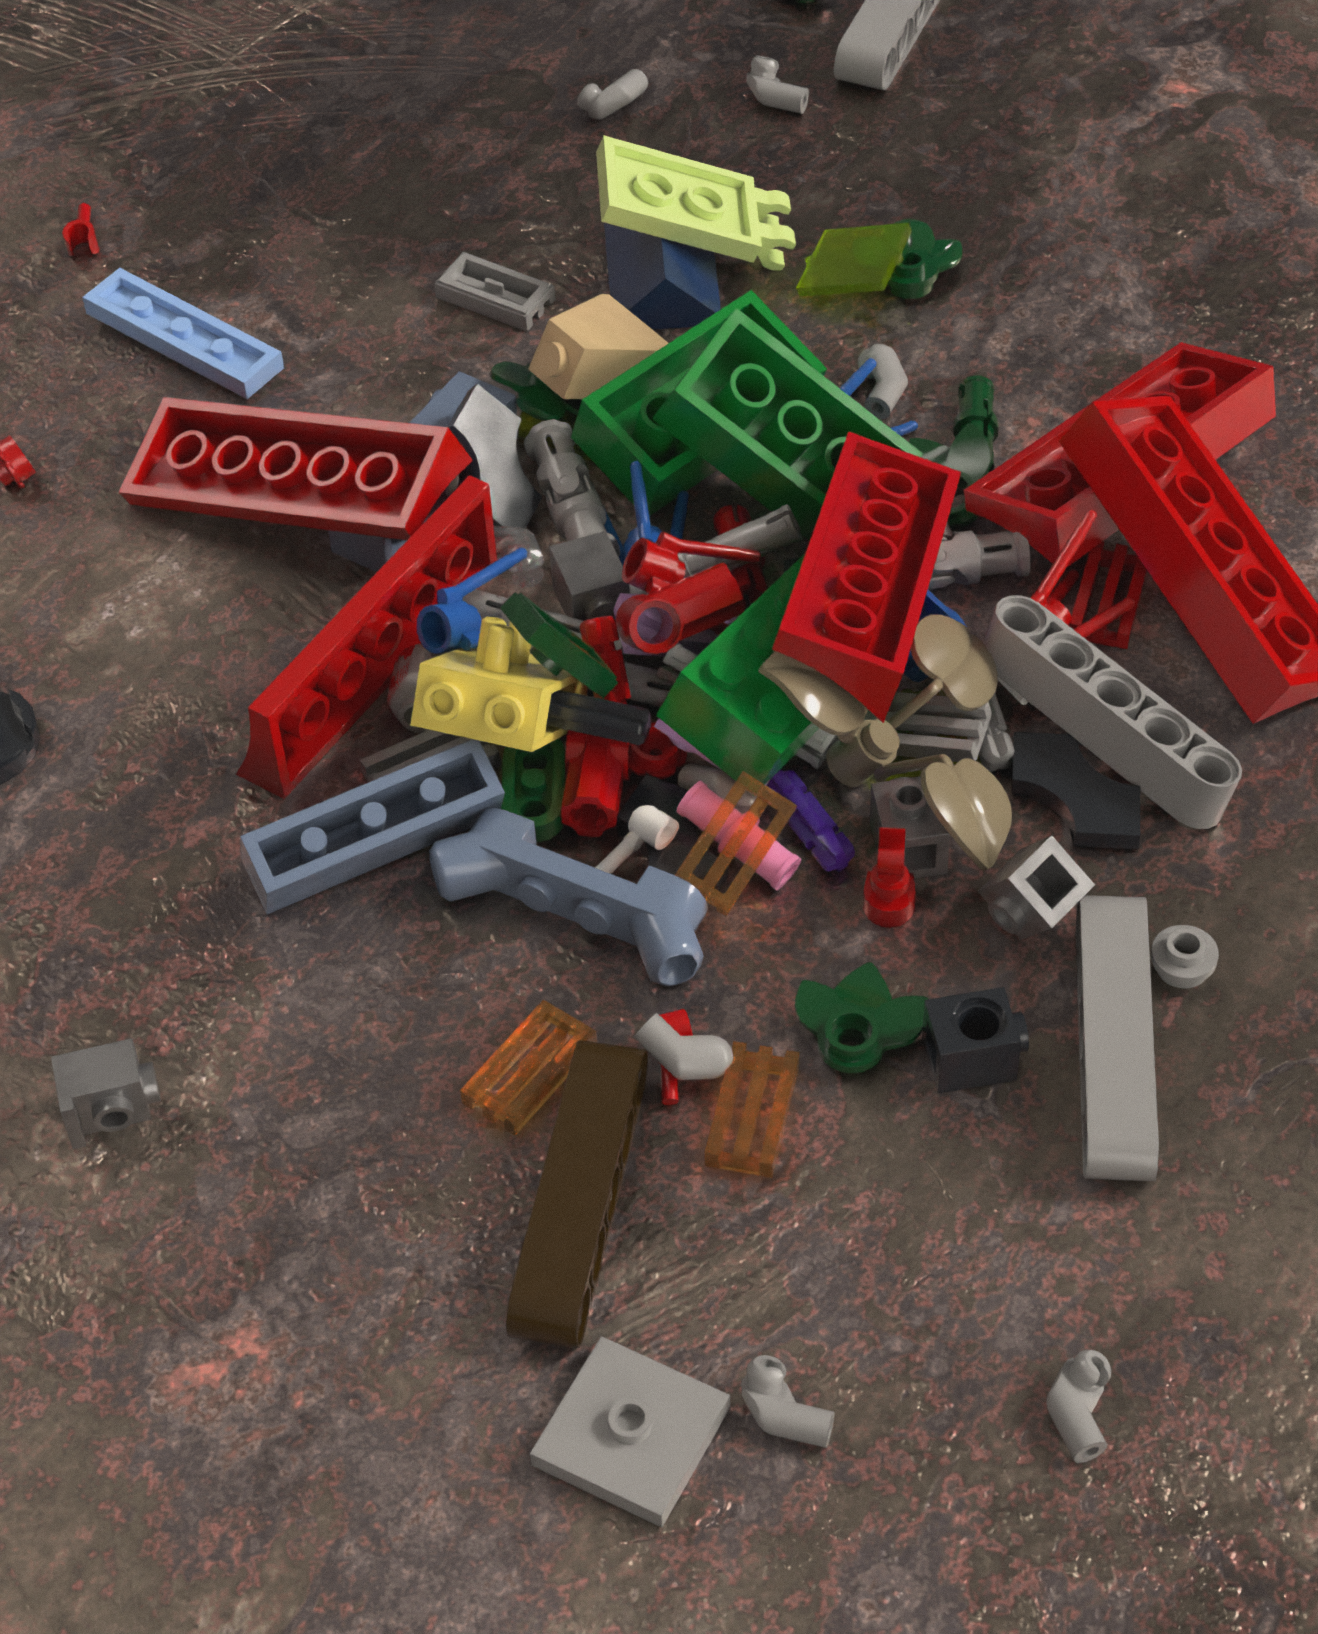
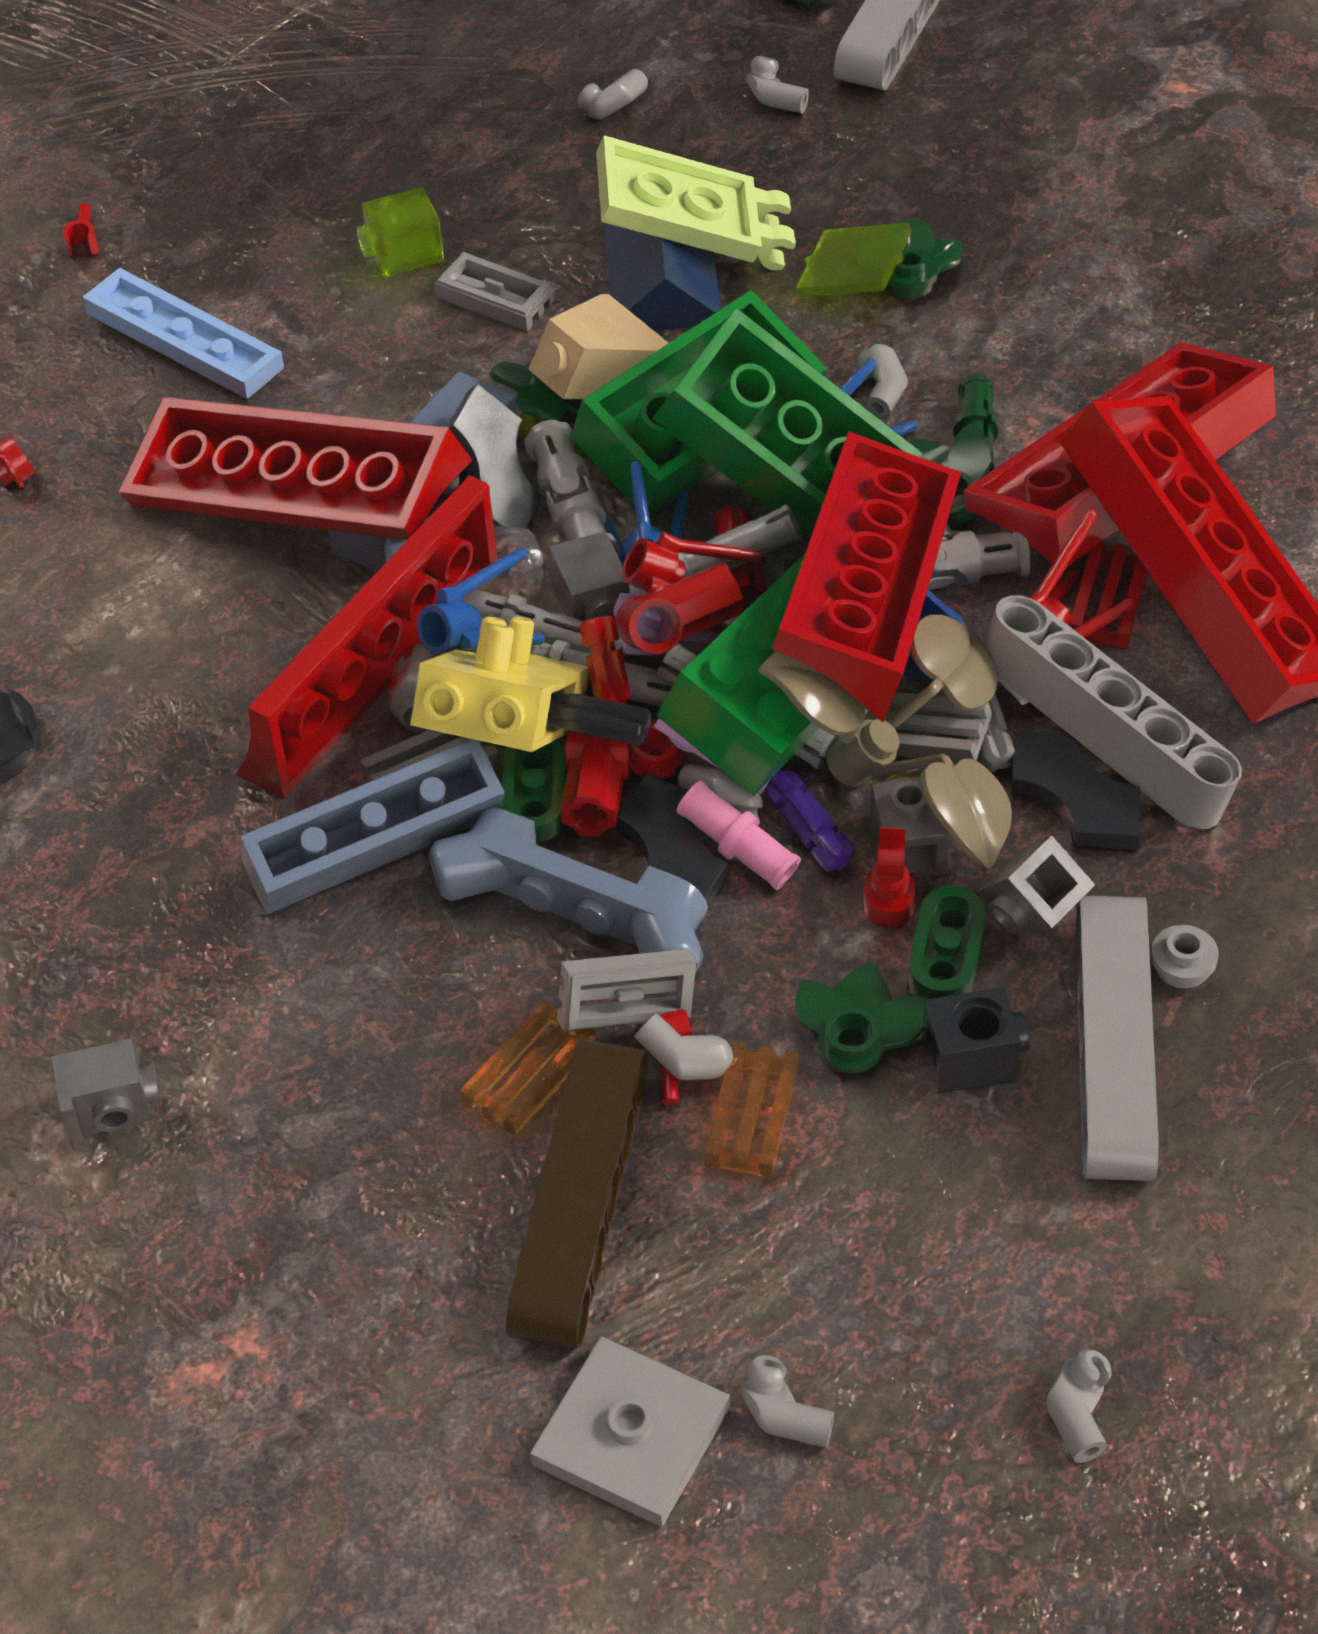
(401, 232): none -> clear neon green brick
(558, 646): dark green plate -> none
(628, 980): none -> light grey tile
(645, 825): white hand -> none
(765, 797): clear orange tile -> none
(943, 949): none -> dark green plate

